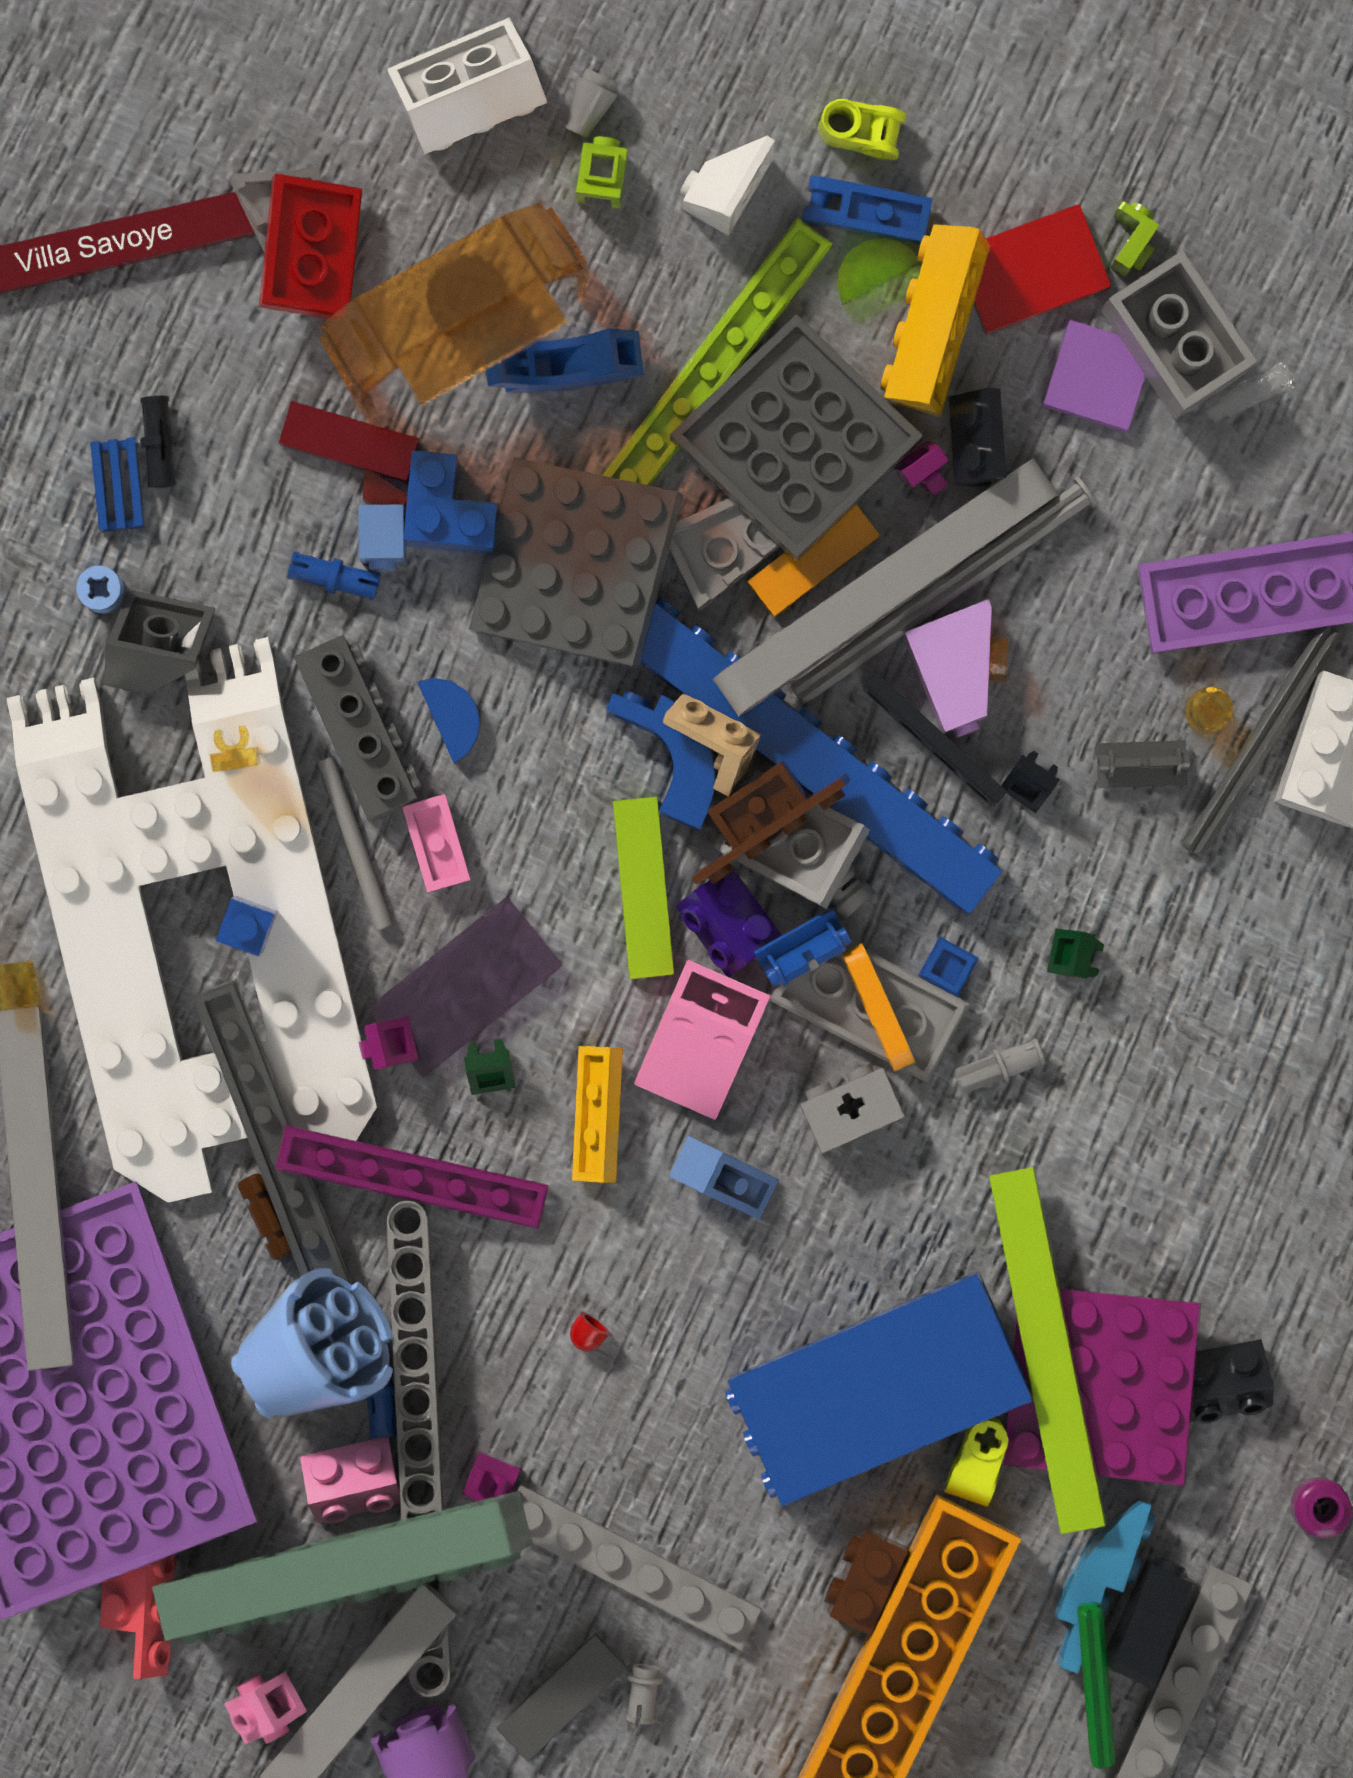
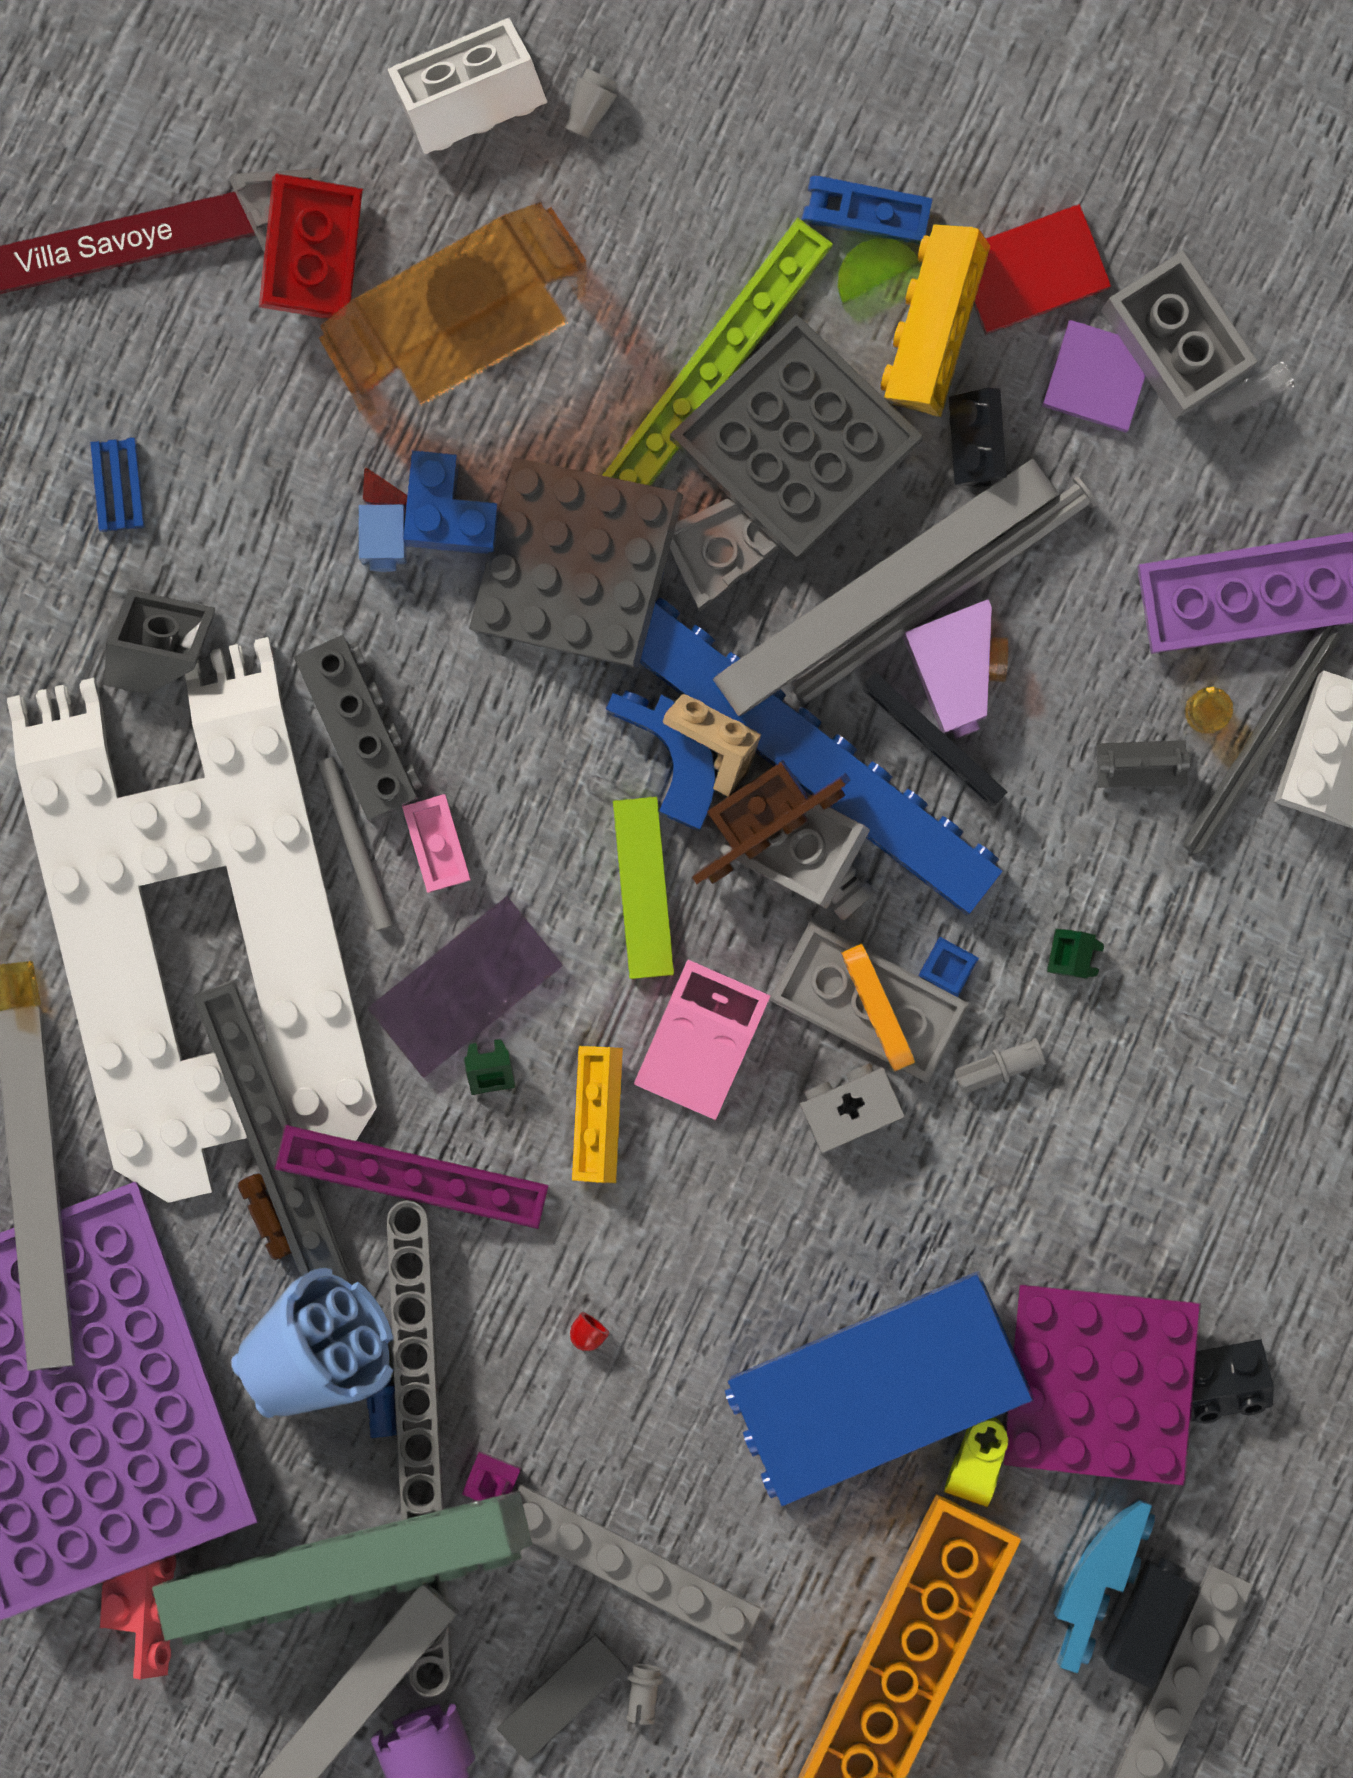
(107, 595): light blue wheel -> none
(158, 441): black pin -> none
(234, 756): clear yellow tile -> none
(246, 926): blue brick -> none
(264, 1708): bright pink brick -> none
(334, 575): blue pin -> none
(348, 441): dark red tile -> none
(351, 1480): bright pink bracket -> none
(389, 1043): magenta tile -> none
(453, 714): blue tile -> none
(570, 363): blue arch -> none
(602, 171): lime window -> none
(723, 1177): medium blue slope -> none
(727, 184): white slope -> none
(728, 922): dark purple bracket -> none
(787, 581): light orange tile -> none
(788, 955): blue hinge -> none
(865, 129): neon yellow piece -> none
(866, 1580): reddish brown brick -> none
(922, 468): magenta tile -> none
(1030, 782): black tile -> none
(1047, 1350): lime tile -> none
(1096, 1685): green axle -> none
(1136, 250): lime bracket -> none
(1337, 1509): magenta head -> none

